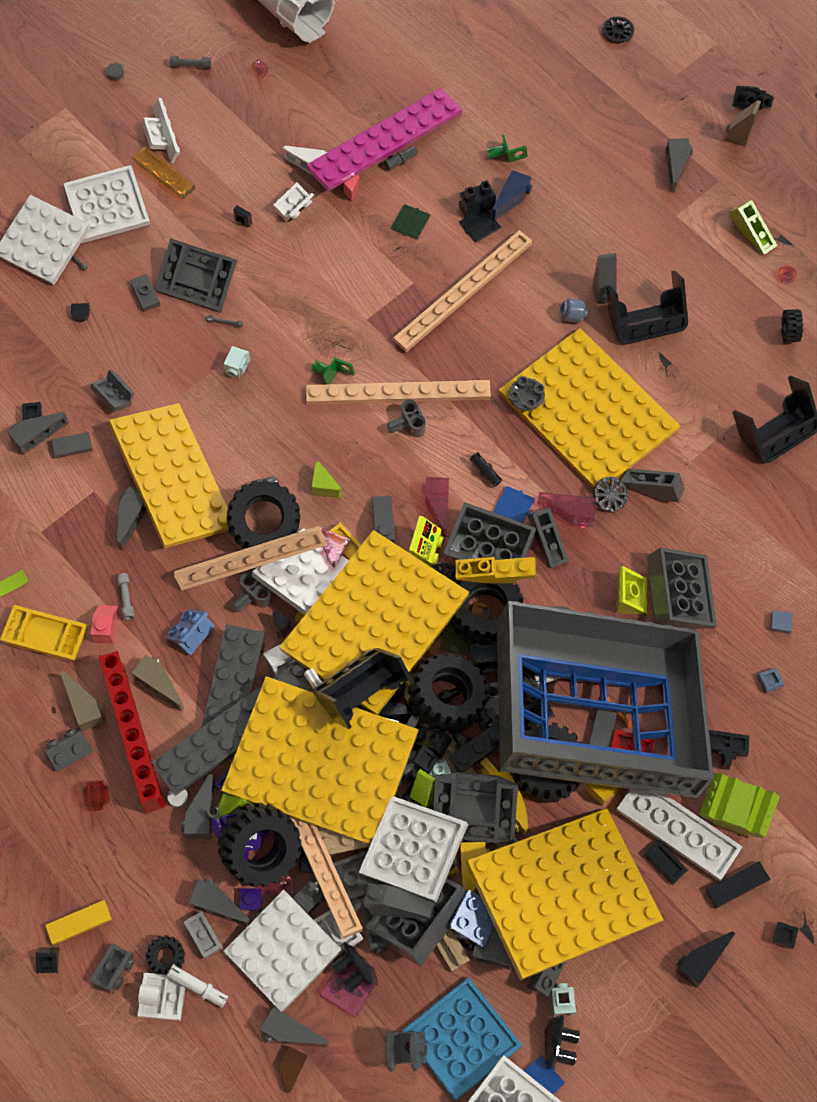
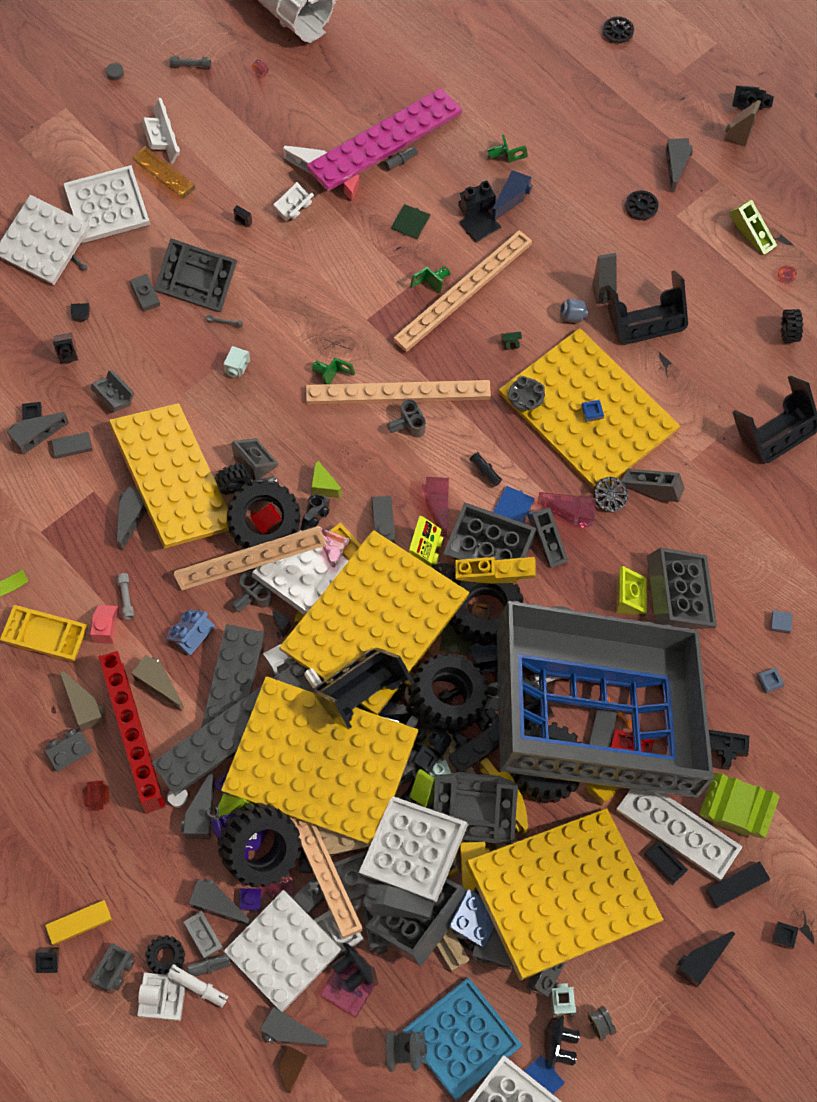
(65, 347): none -> black slope
(209, 965): none -> dark grey axle
(232, 478): none -> black tyre
(254, 456): none -> dark grey slope
(265, 518): none -> red tile
(316, 510): none -> black plate
(434, 279): none -> green bracket
(511, 337): none -> dark green tile
(592, 410): none -> blue tile
(601, 1023): none -> dark grey wheel
(642, 205): none -> black wheel

